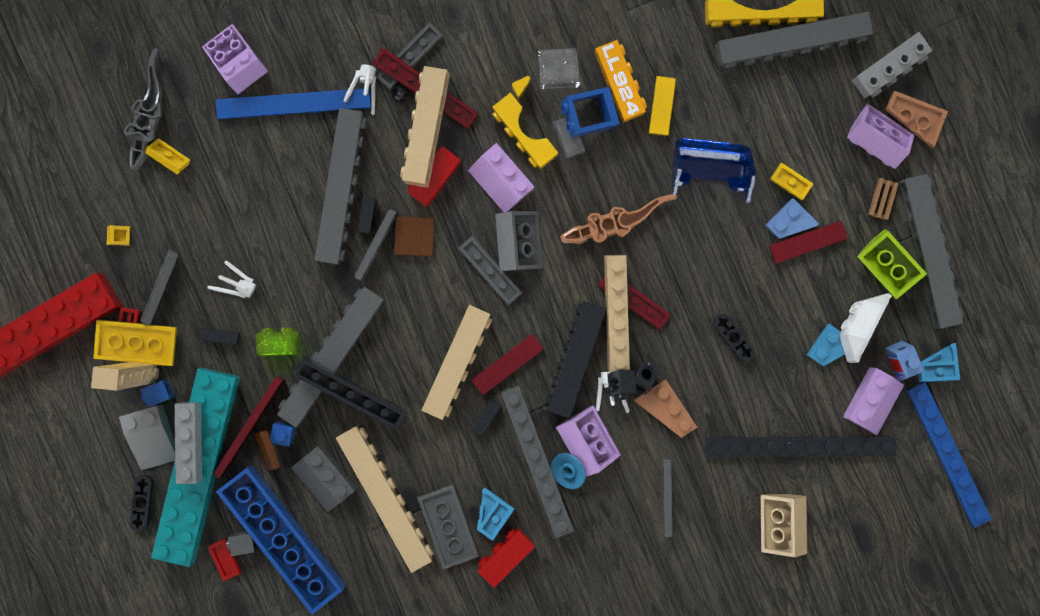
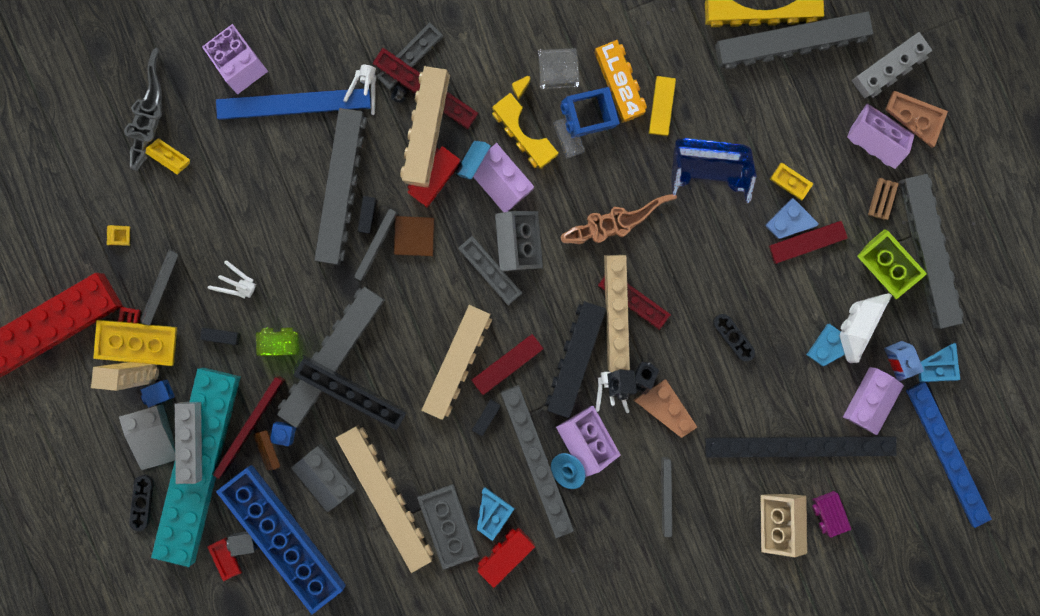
(473, 159): none -> dark azure tile
(831, 514): none -> magenta brick

